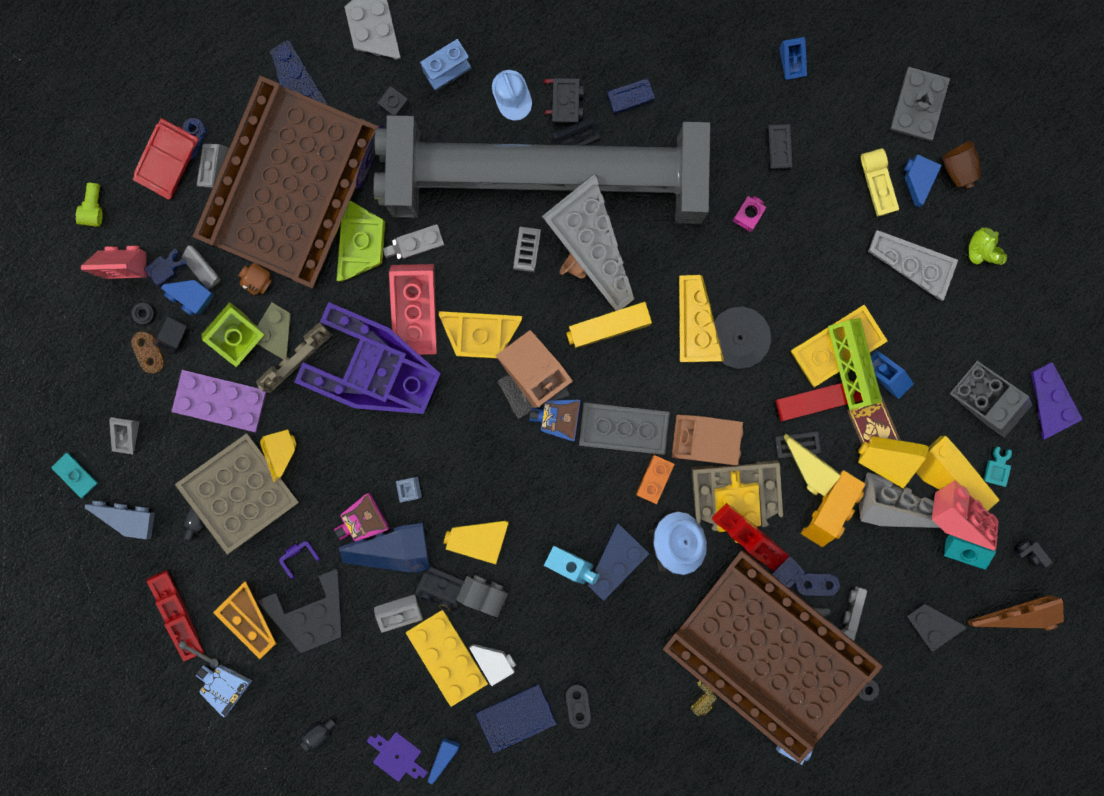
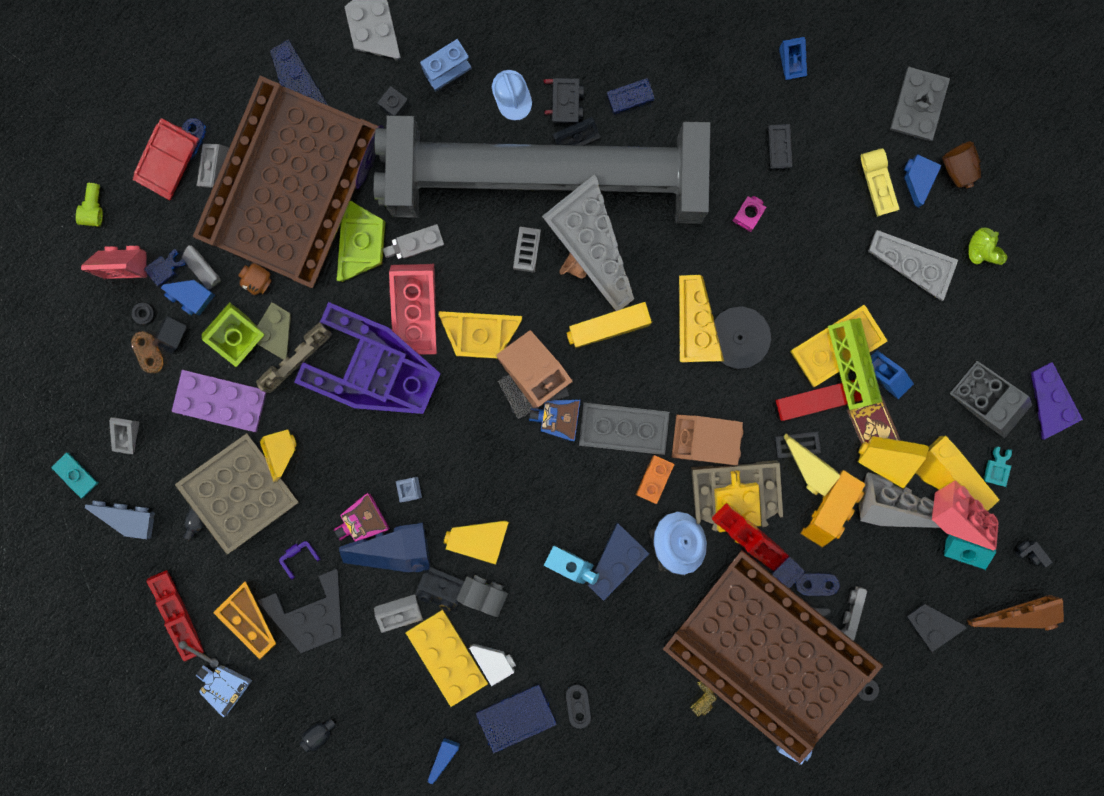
(397, 746): dark purple piece -> none

